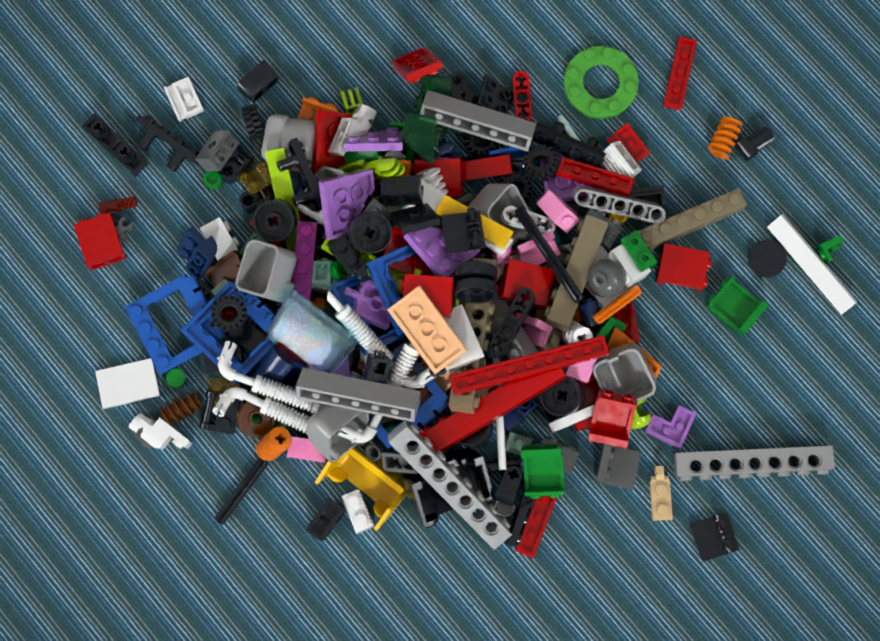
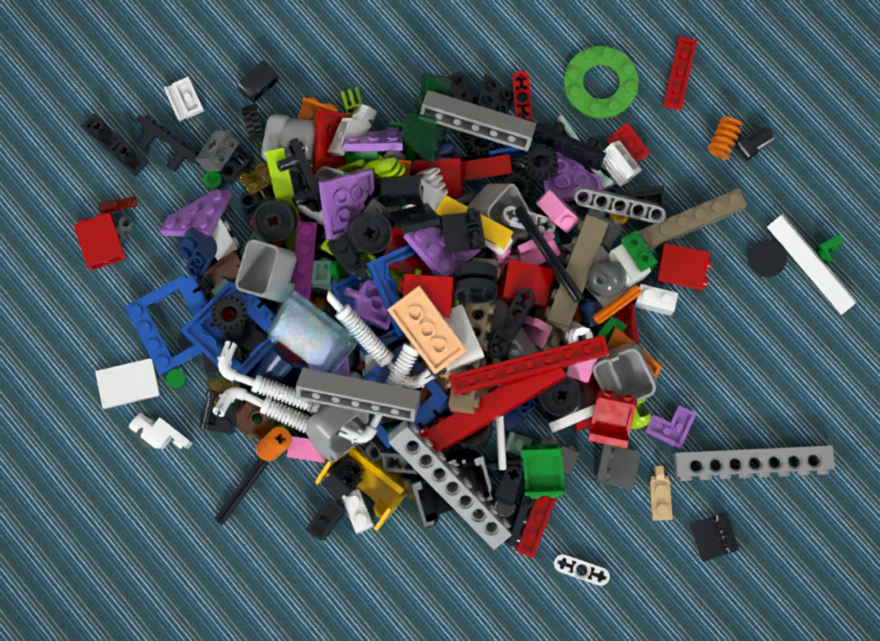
(181, 407): reddish brown piece -> none
(200, 214): none -> medium lavender plate
(343, 477): none -> black brick
(380, 372): black brick -> none
(417, 64): red plate -> none
(595, 177): red tile -> none
(597, 569): none -> white beam
(656, 300): none -> white brick
(736, 306): green panel -> none

